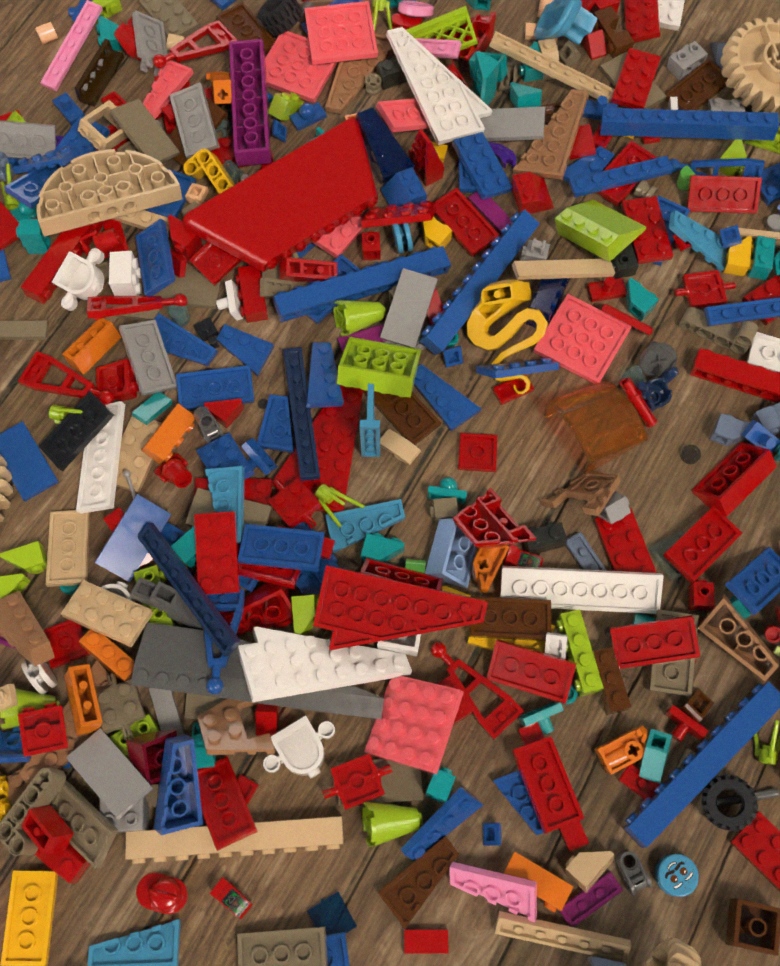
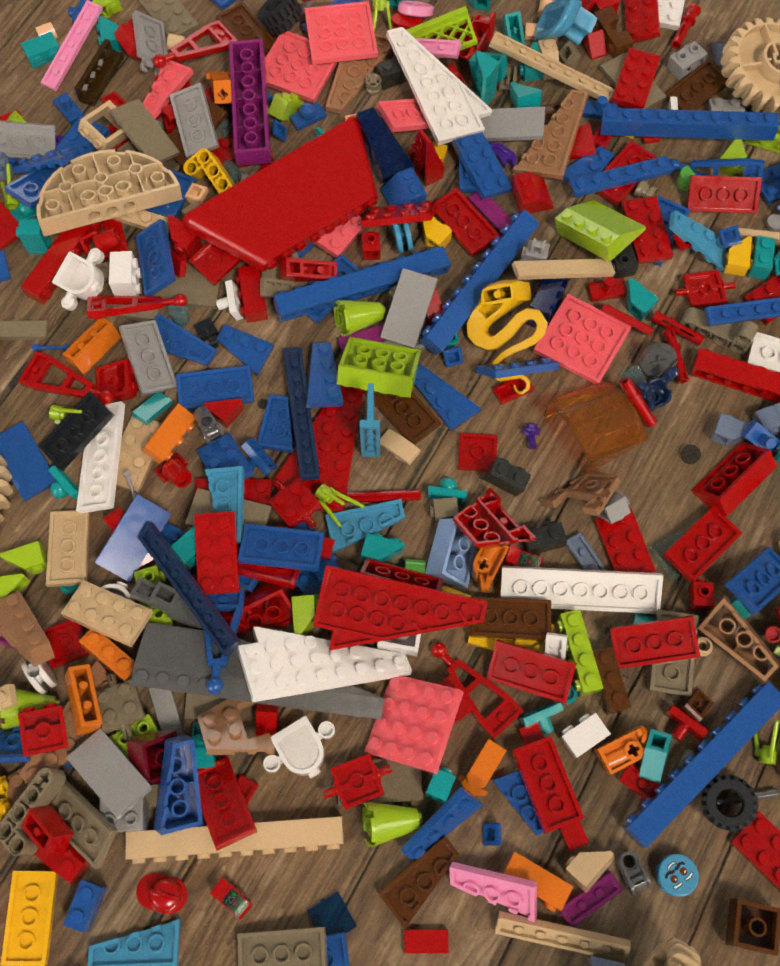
(36, 347): none -> blue hinge
(41, 49): none -> teal brick
(62, 485): none -> teal tile
(85, 906): none -> blue brick
(385, 496): none -> red axle
(482, 769): none -> orange piece
(507, 476): none -> pearl dark grey brick
(513, 27): none -> teal slope
(531, 430): none -> dark purple plate
(584, 736): none -> white brick
(670, 338): none -> red pin
(688, 20): none -> red pin
(697, 338): none -> red pin
(708, 645): none -> tan plate

